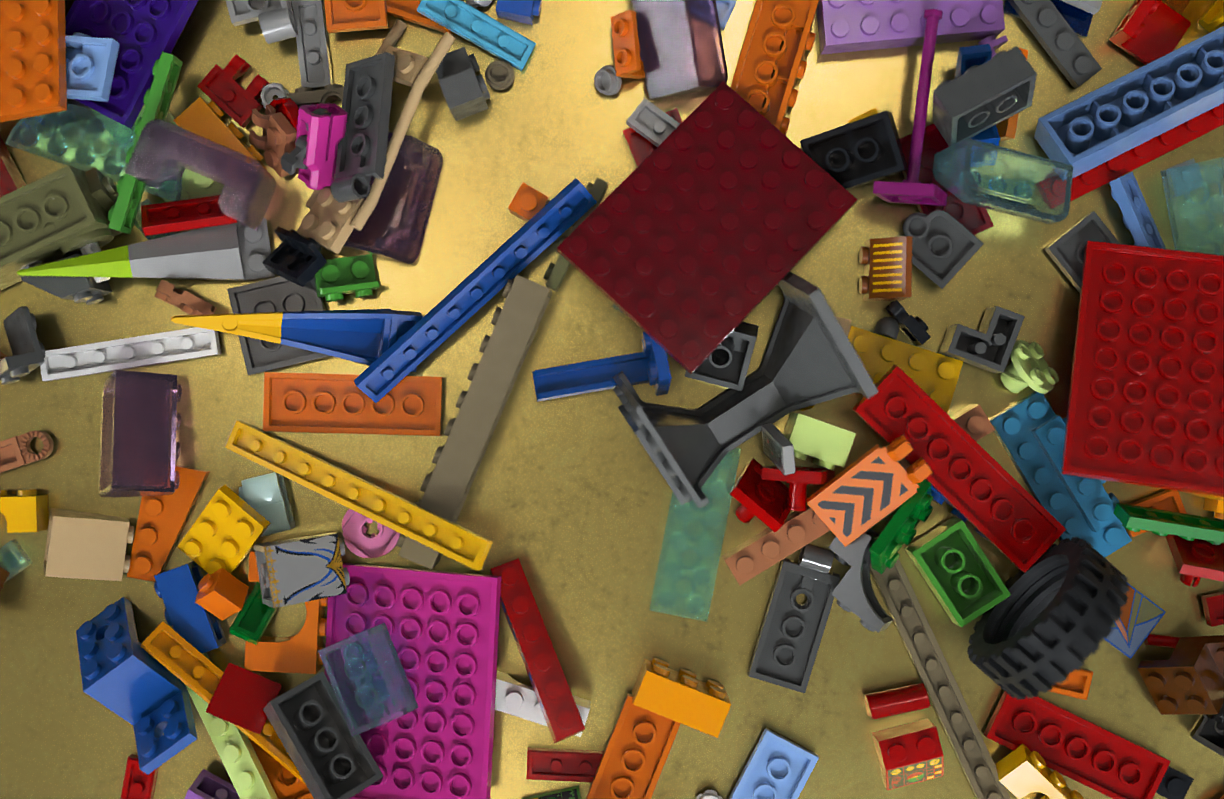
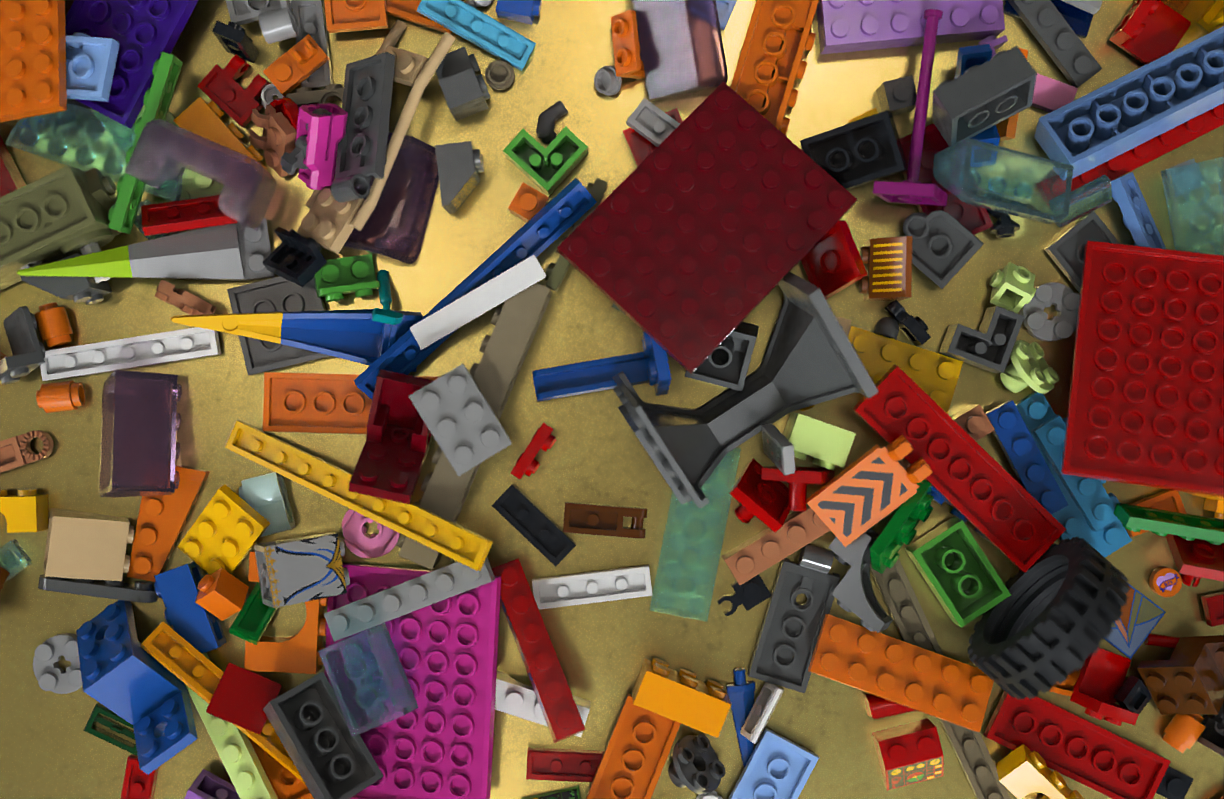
(46, 666): none -> light grey plate
(53, 325): none -> orange brick
(60, 396): none -> orange brick
(108, 736): none -> dark green tile
(139, 592): none -> dark grey plate
(235, 40): none -> black plate
(296, 65): none -> orange plate
(385, 315): none -> teal piece
(394, 441): none -> dark red bracket
(406, 598): none -> light grey plate
(458, 172): none -> dark grey slope
(460, 419): none -> light grey brick
(478, 302): none -> white sticker
(526, 462): none -> red plate
(534, 525): none -> black plate
(547, 120): none -> dark grey arm
(547, 165): none -> bright green brick
(592, 587): none -> white plate
(603, 520): none -> reddish brown plate
(695, 765): none -> dark grey plate
(742, 700): none -> blue bar
(748, 594): none -> black plate
(761, 712): none -> white slope
(834, 261): none -> red tile
(897, 95): none -> black brick
(901, 673): none -> orange plate
(1004, 226): none -> black plate
(1012, 287): none -> yellowish green brick
(1025, 456): none -> blue plate
(1052, 94): none -> bright pink tile
(1066, 305): none -> light grey plate
(1088, 198): none -> clear light blue tile
(1099, 683): none -> red bracket
(1133, 695): none -> black plate
(1165, 581): none -> orange tile
(1184, 731): none -> orange brick

